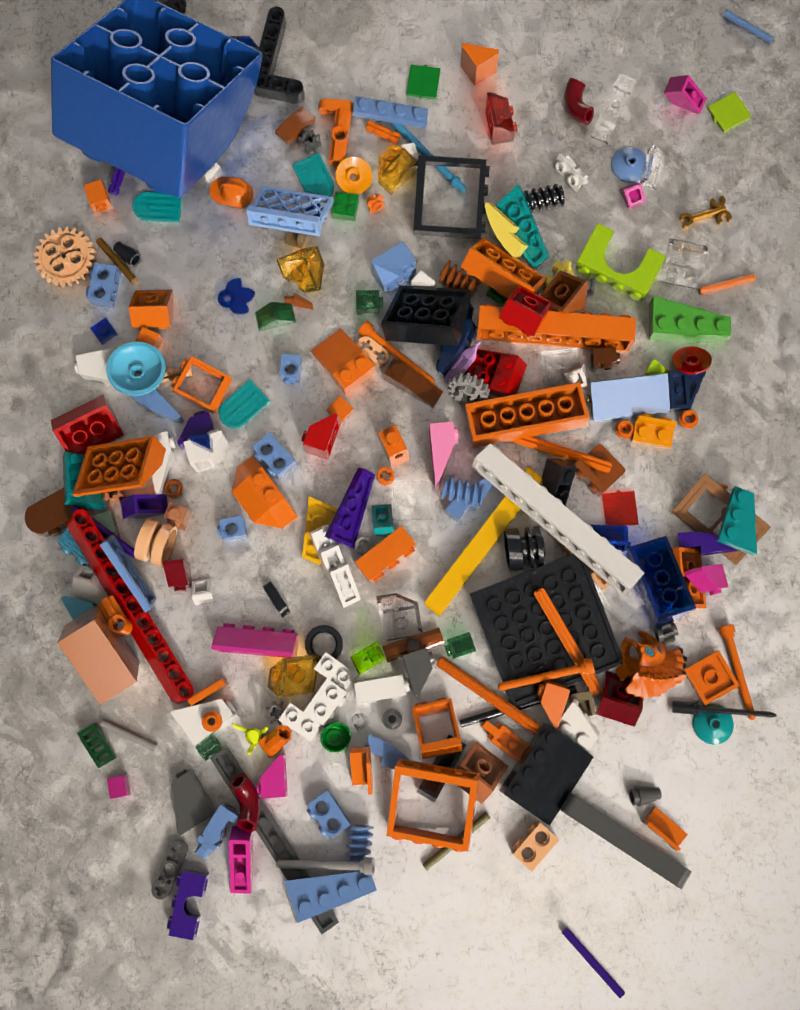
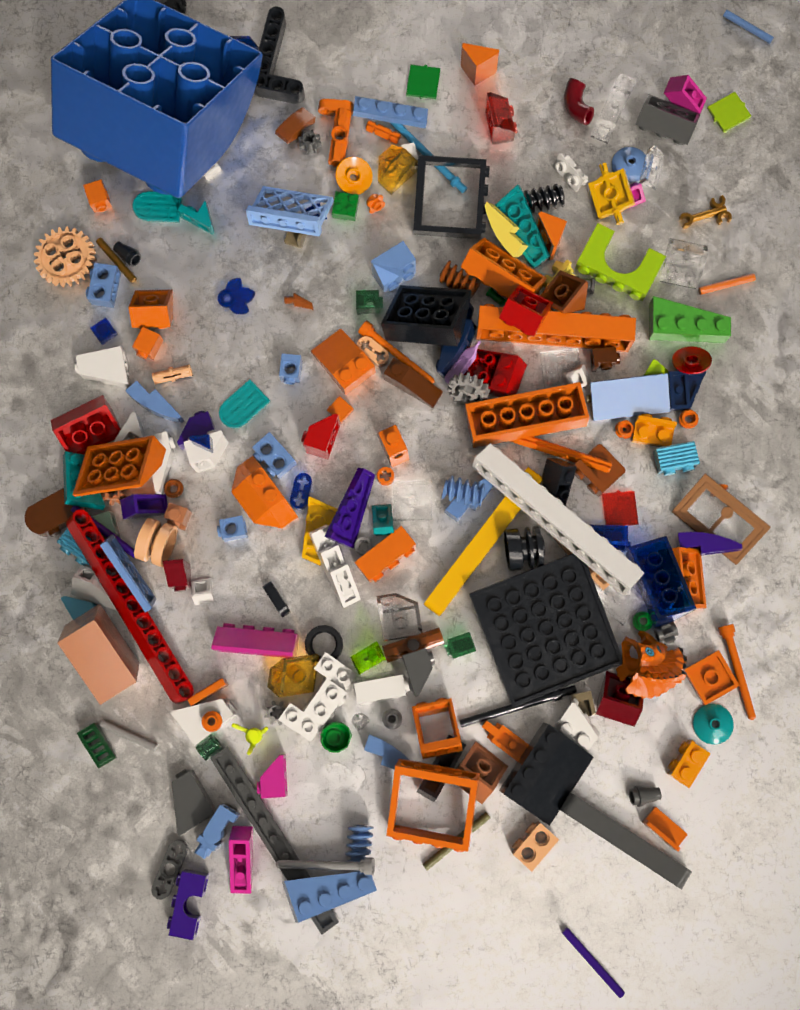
(115, 615): orange piece -> none
(116, 181): dark purple axle -> none
(118, 786): dark pink slope -> none
(131, 428): none -> white slope
(133, 359): medium azure dish -> none
(198, 218): none -> teal slope
(217, 397): orange window -> none
(231, 192): orange piece -> none
(248, 802): dark red cylinder -> none
(275, 315): clear green slope -> none
(275, 740): orange piece -> none
(296, 490): none -> clear blue beam
(304, 268): clear yellow slope -> none
(314, 176): teal window -> none
(333, 811): medium blue brick -> none
(361, 767): orange panel -> none
(422, 280): white slope -> none
(442, 441): bright pink slope -> none
(488, 695): orange axle -> none
(551, 230): none -> orange slope
(553, 699): orange slope -> none
(566, 638): orange axle -> none
(584, 667): orange piece -> none
(611, 193): none -> yellow plate
(636, 621): none -> green plate
(667, 120): none -> dark grey slope
(676, 457): none -> medium azure brick
(688, 763): none -> light orange bracket
(695, 708): black piece -> none
(708, 578): dark pink slope -> none
(739, 522): teal wing -> none

